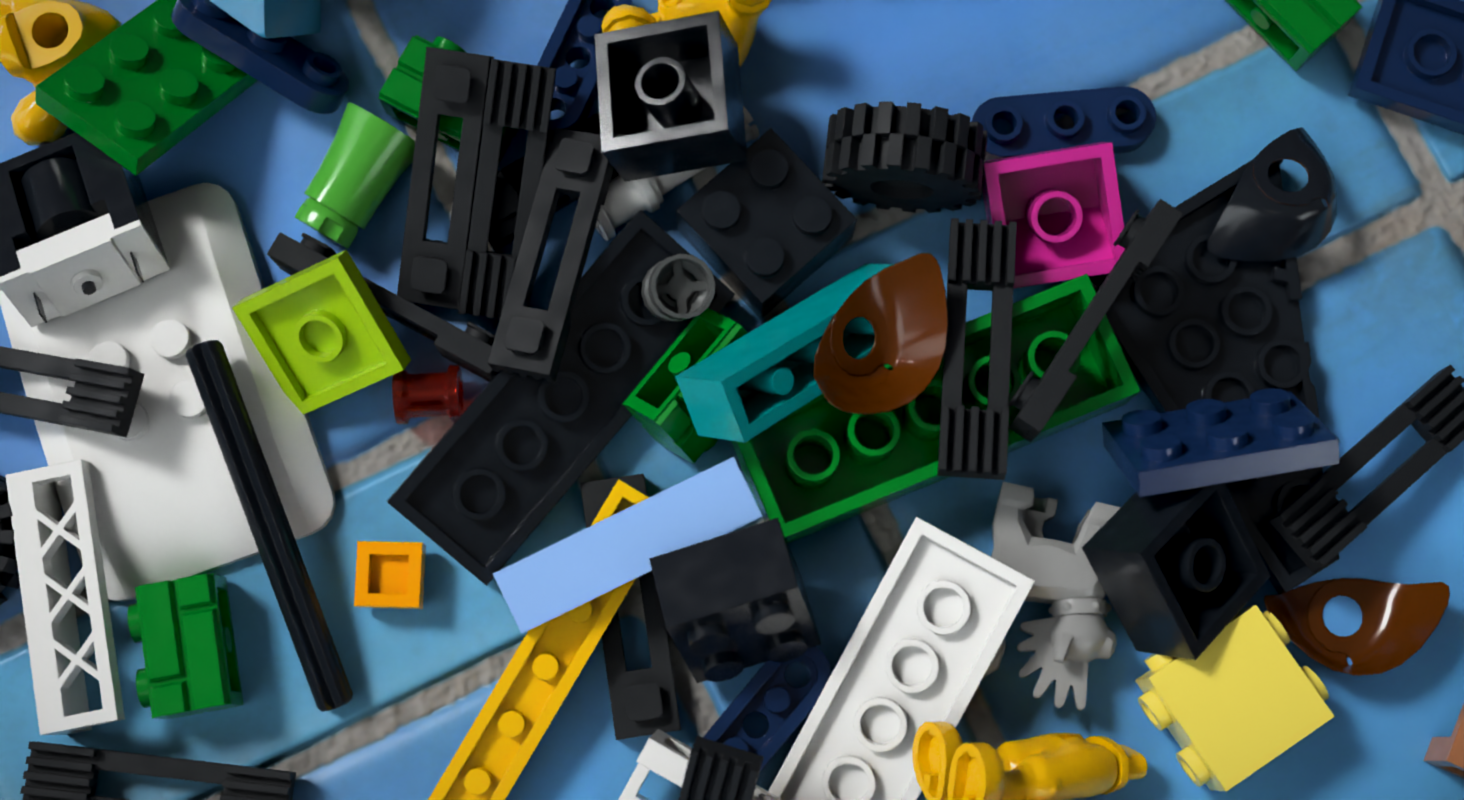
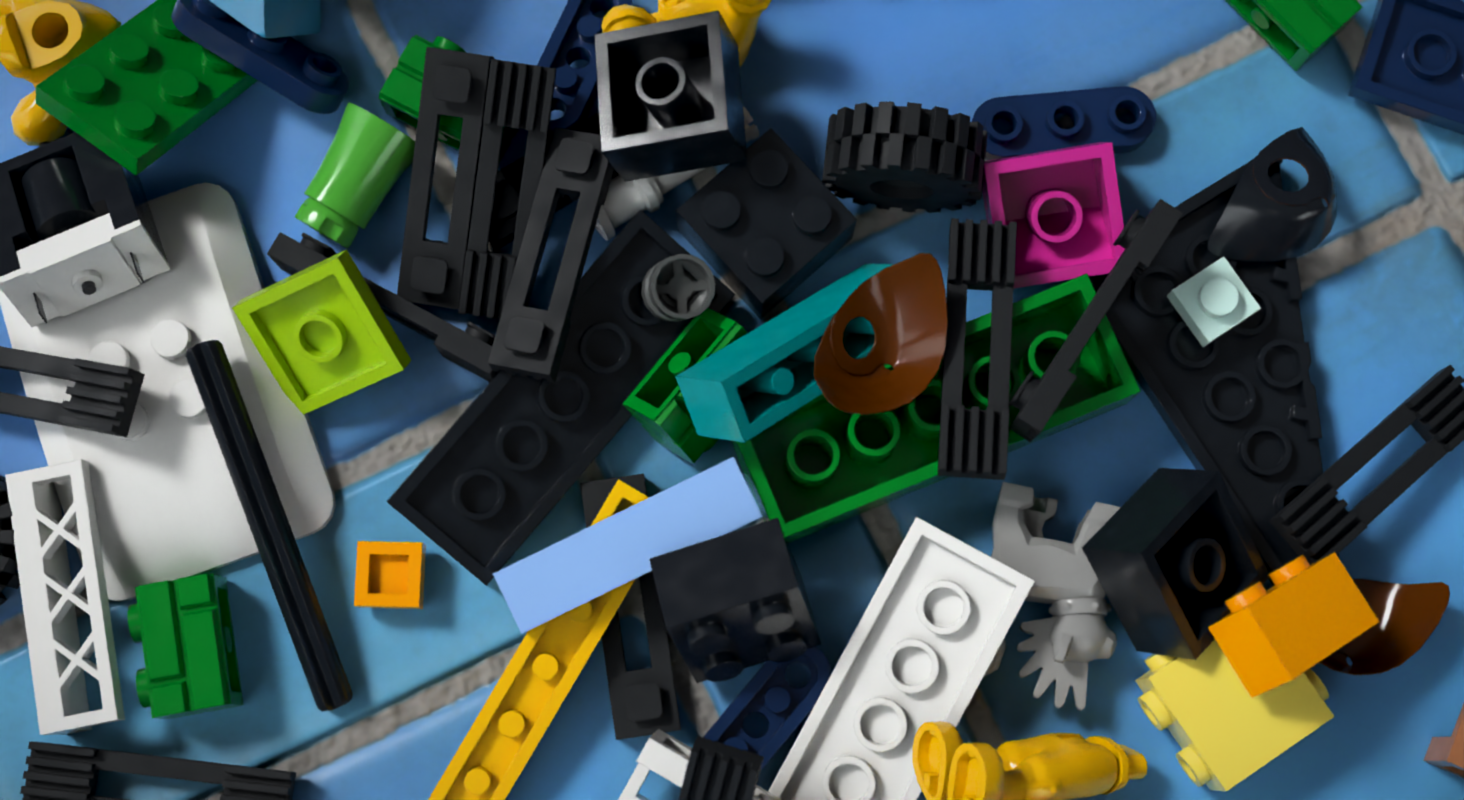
(428, 394): clear red bush -> none
(1213, 301): none -> light aqua plate
(1218, 442): dark blue plate -> none
(1293, 624): none -> light orange brick

